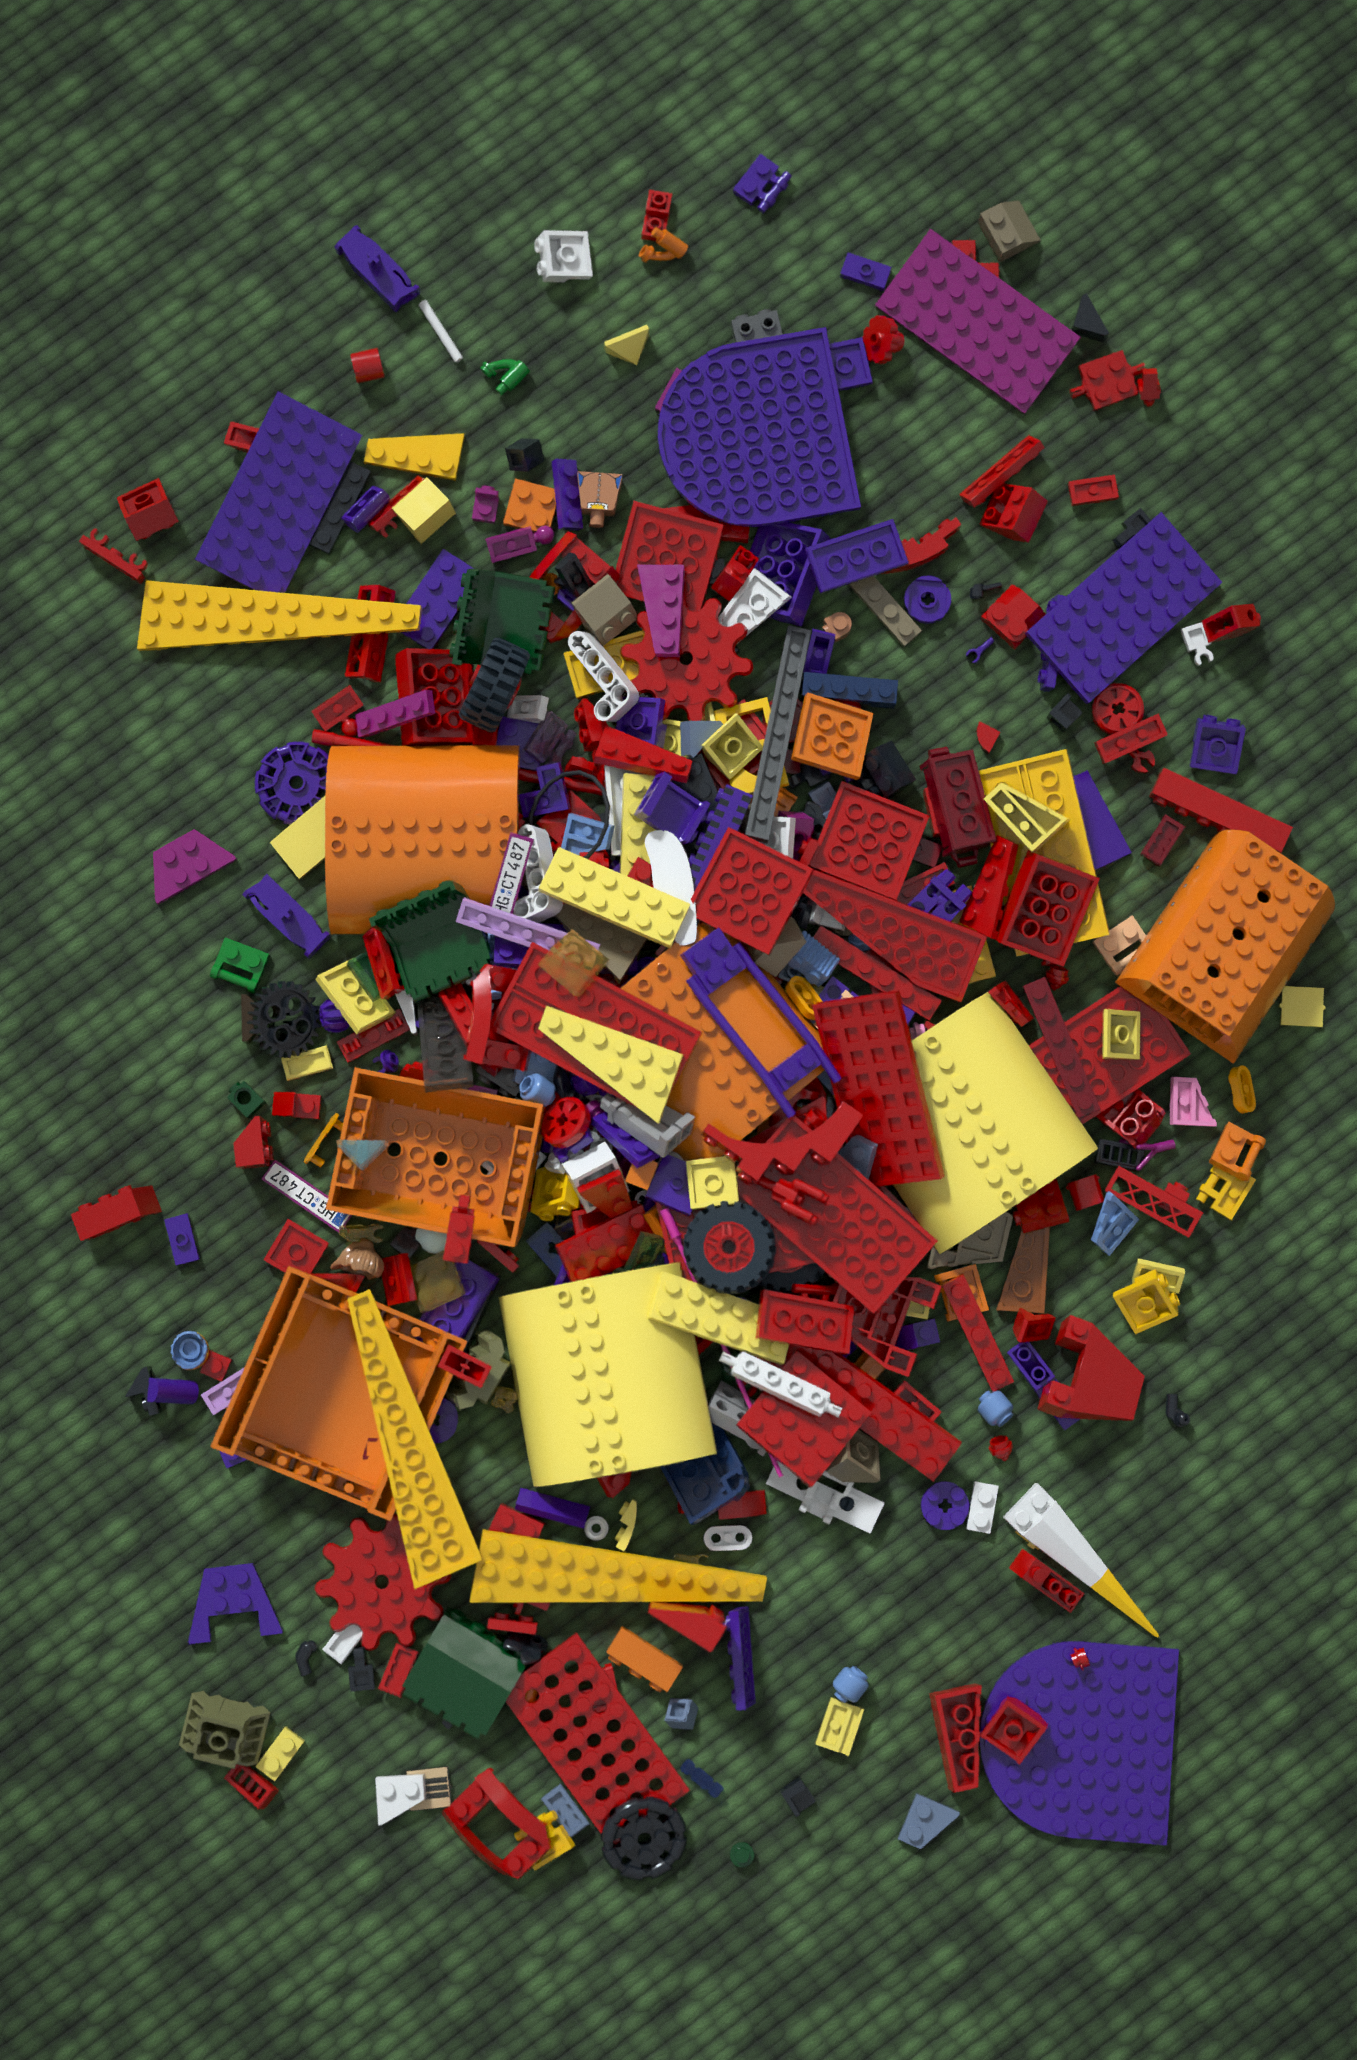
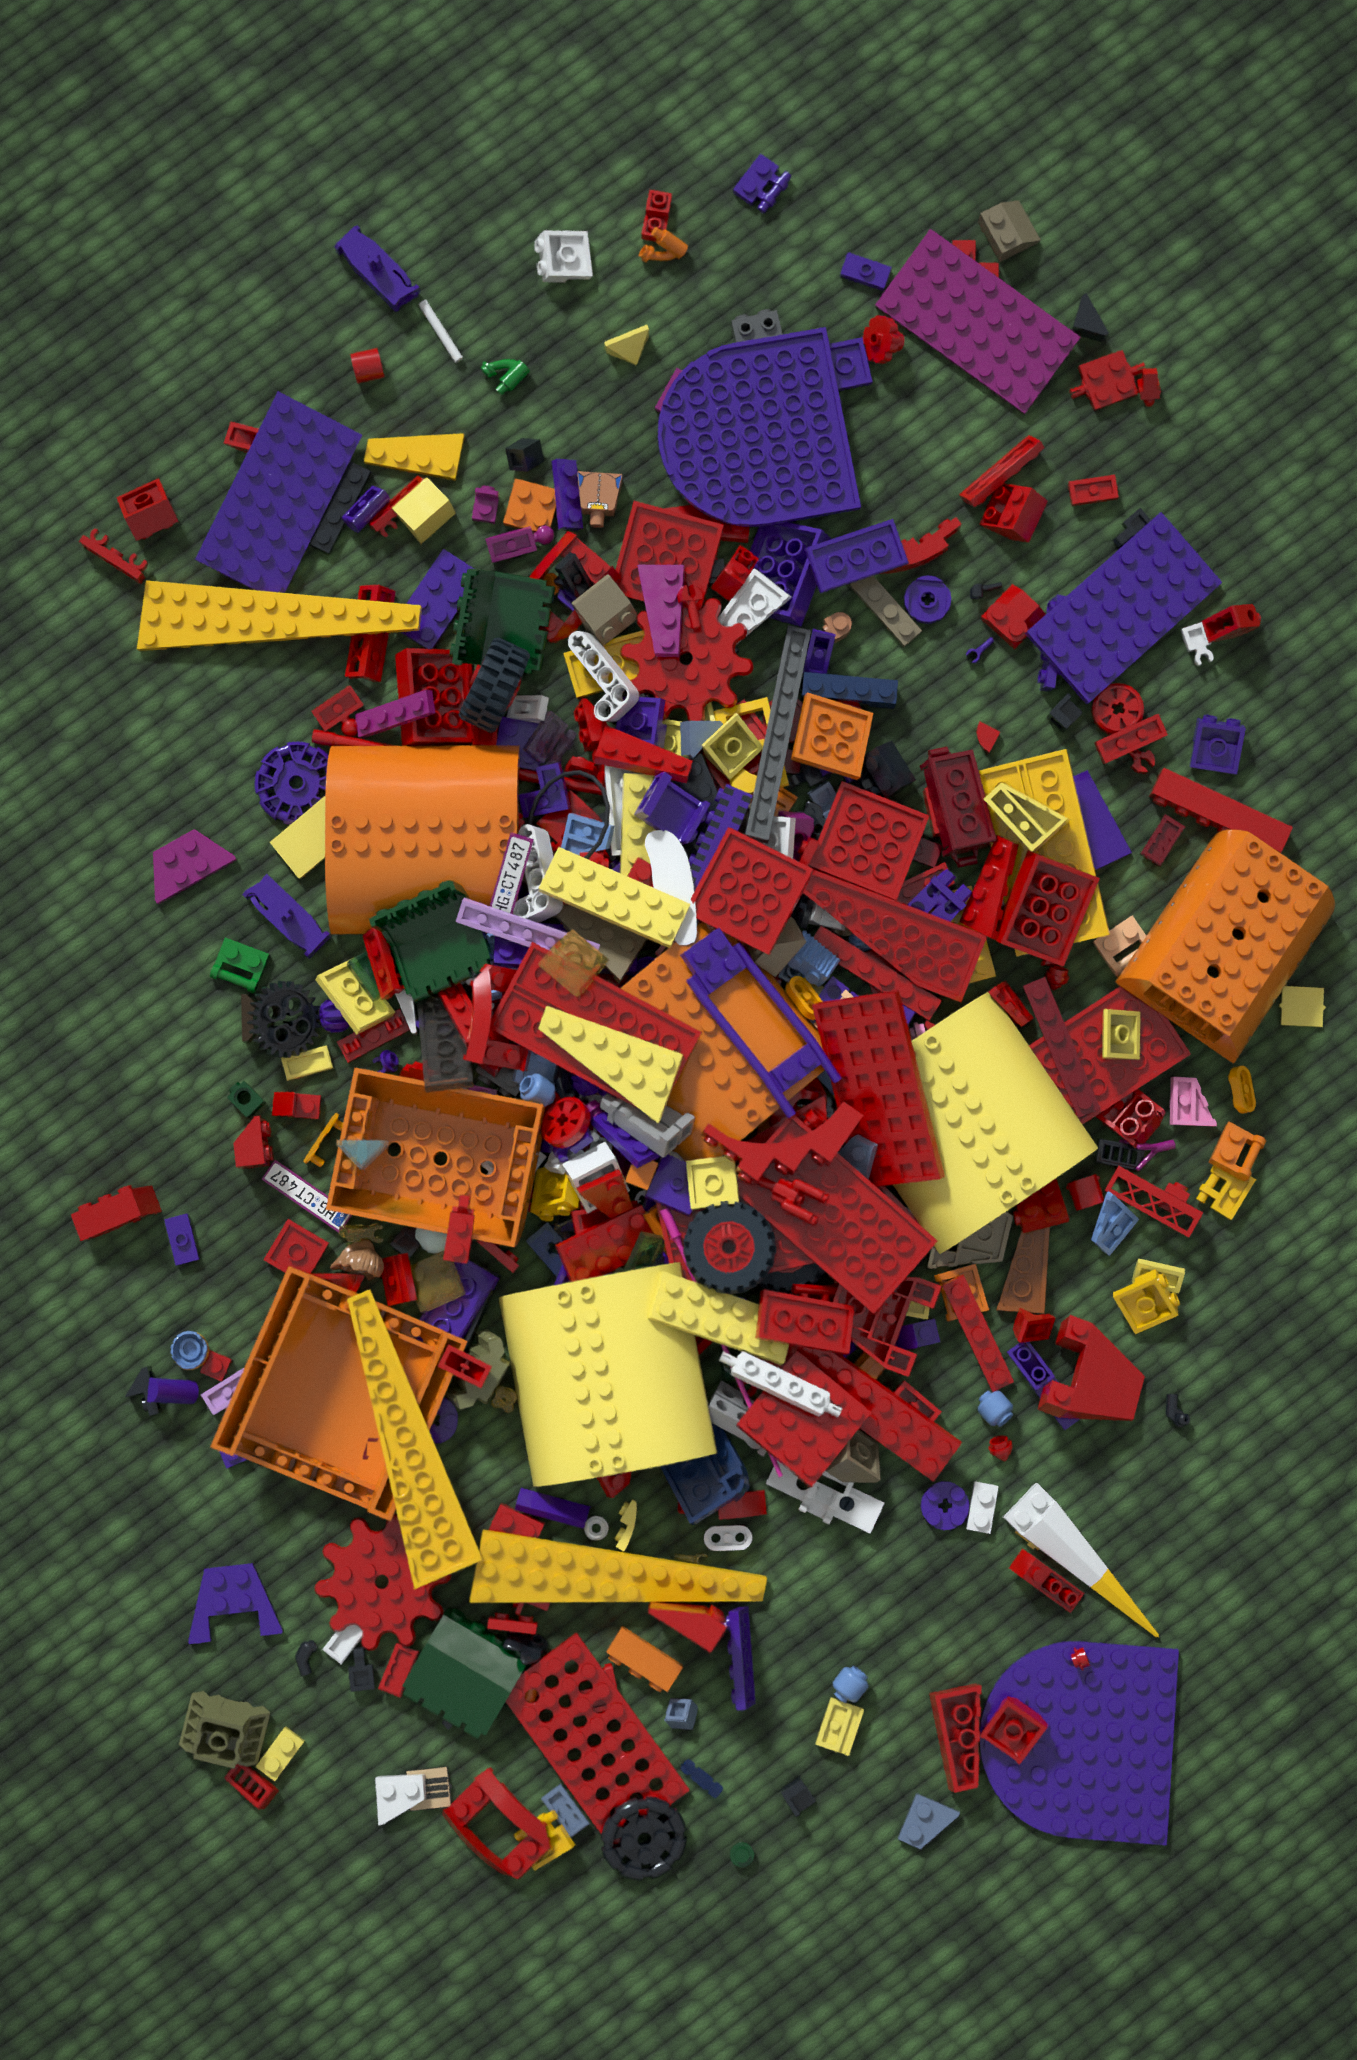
(690, 602): none -> red bar

